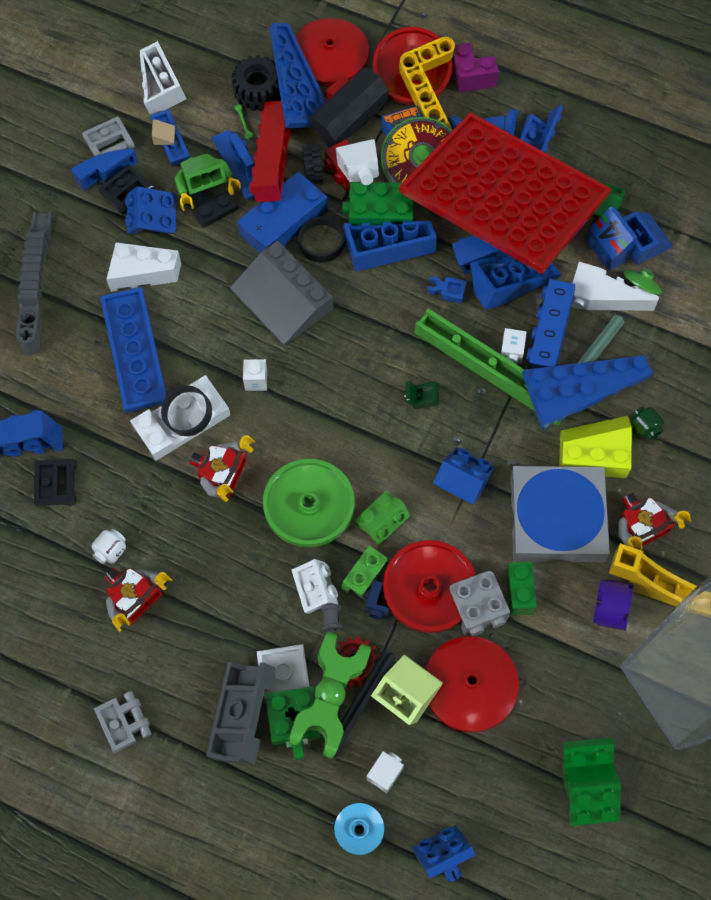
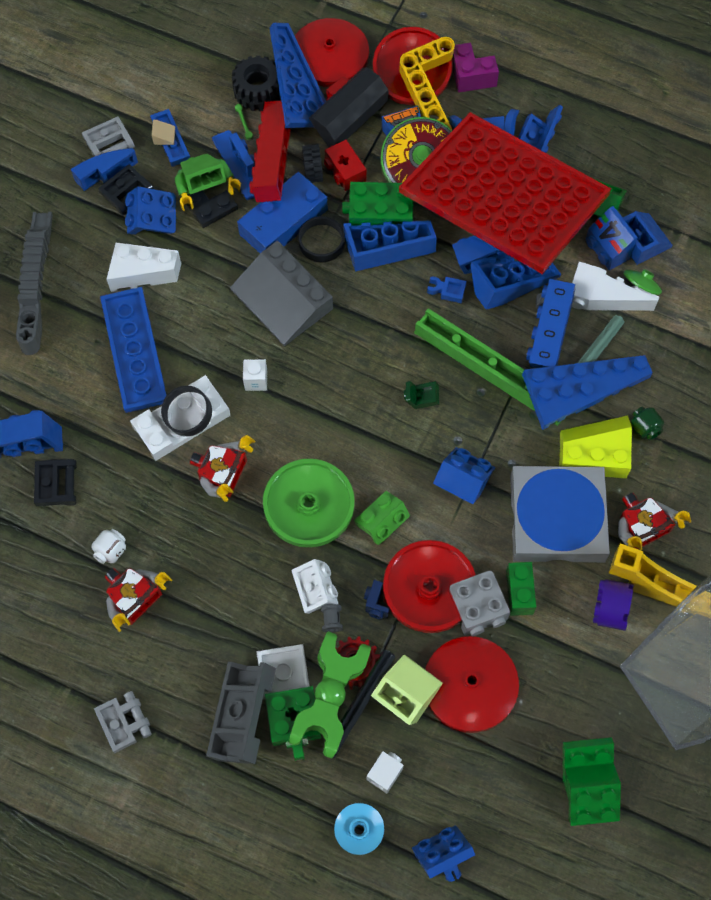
(159, 81): white wedge -> none
(358, 161): white torso -> none
(364, 571): bright green bracket -> none
(513, 345): white brick -> none

